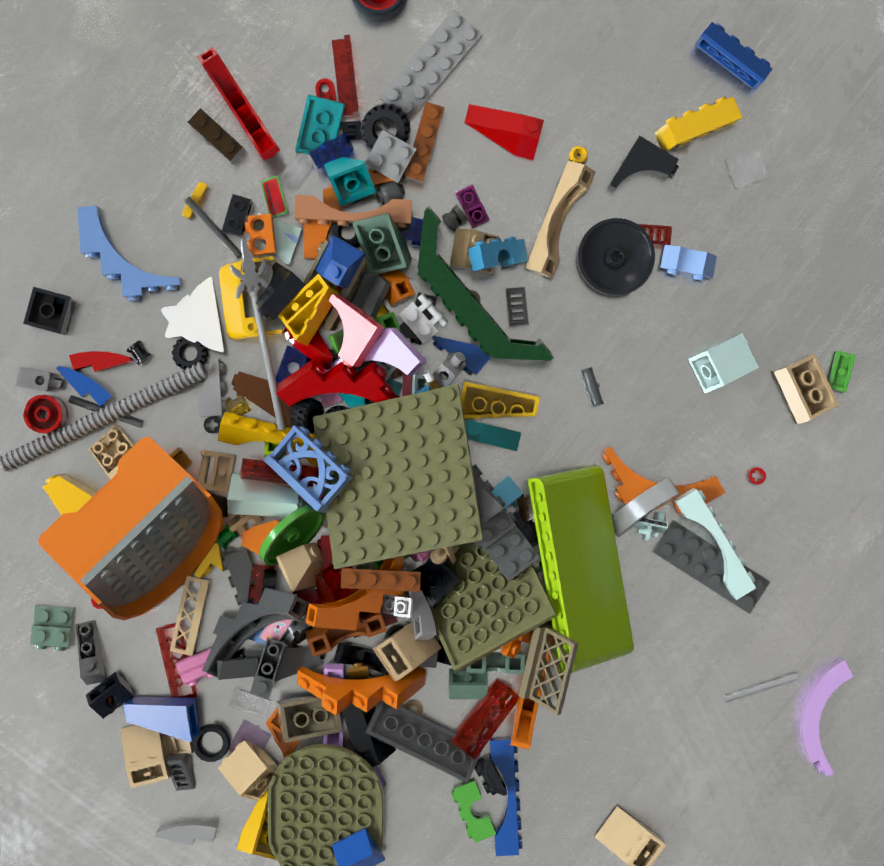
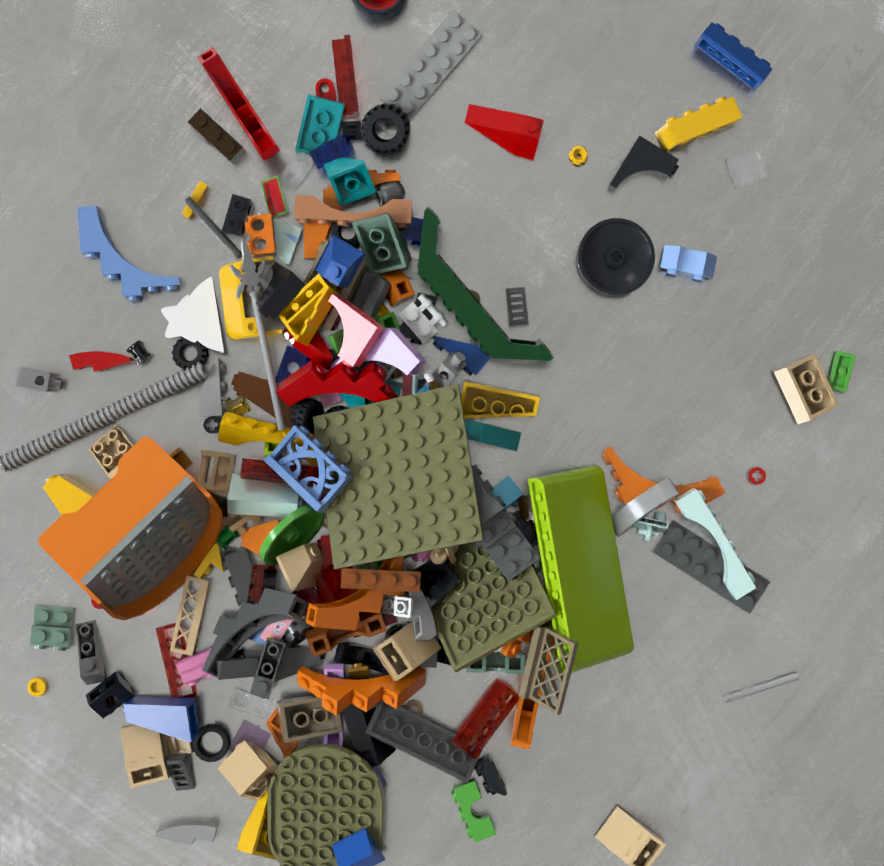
(34, 410): red brick -> none
(37, 686): none -> yellow tile
(48, 311): black slope -> none
(86, 385): blue slope -> none
(93, 407): dark grey bar -> none
(390, 156): light grey plate -> none
(424, 142): dark orange arch -> none
(454, 217): dark grey wheel -> none
(463, 241): tan slope -> none
(467, 685): sand green panel -> none
(472, 206): magenta slope -> none
(485, 255): dark azure arch -> none
(506, 837): blue arch -> none
(545, 253): tan arch -> none
(592, 387): dark grey pin -> none
(668, 231): clear red slope -> none
(723, 363): light aqua slope -> none
(812, 708): lavender arch -> none

